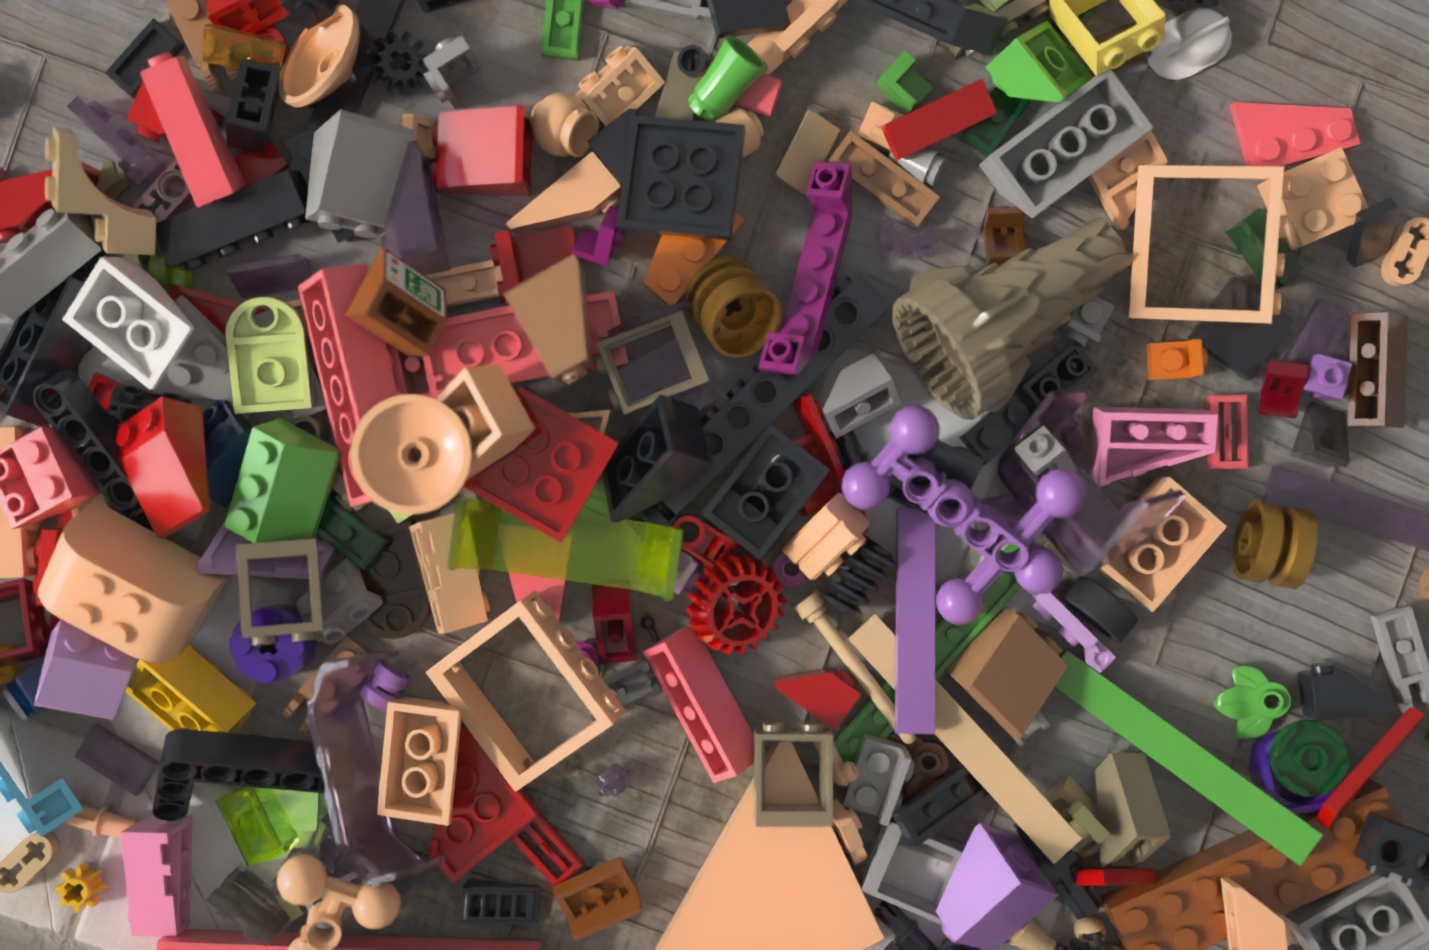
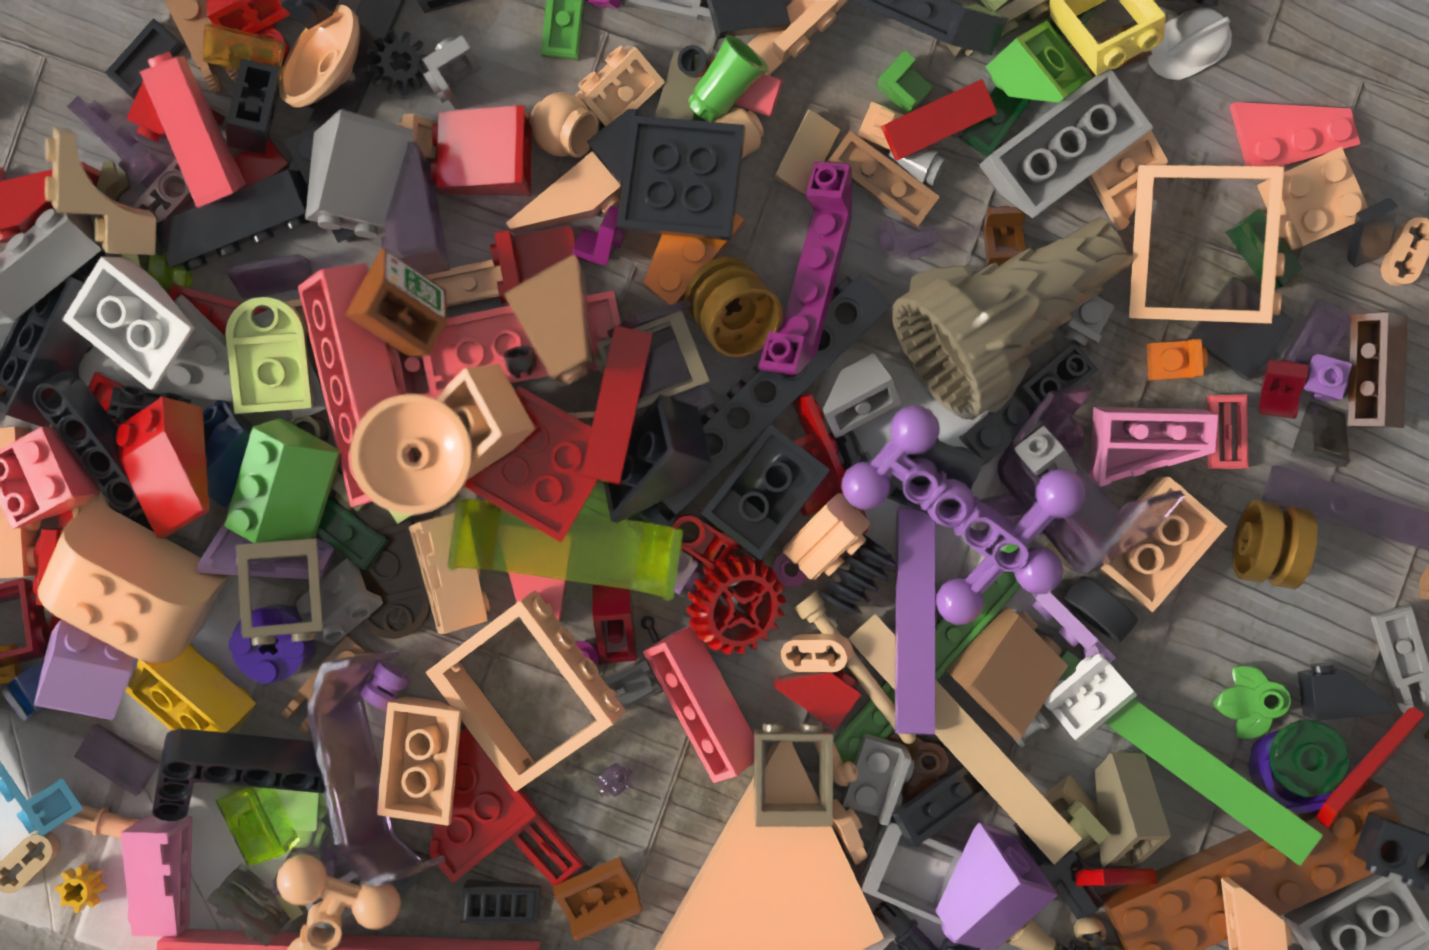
(520, 360): none -> black hinge
(616, 405): none -> red tile
(817, 660): none -> light nougat beam
(1089, 696): none -> white bracket

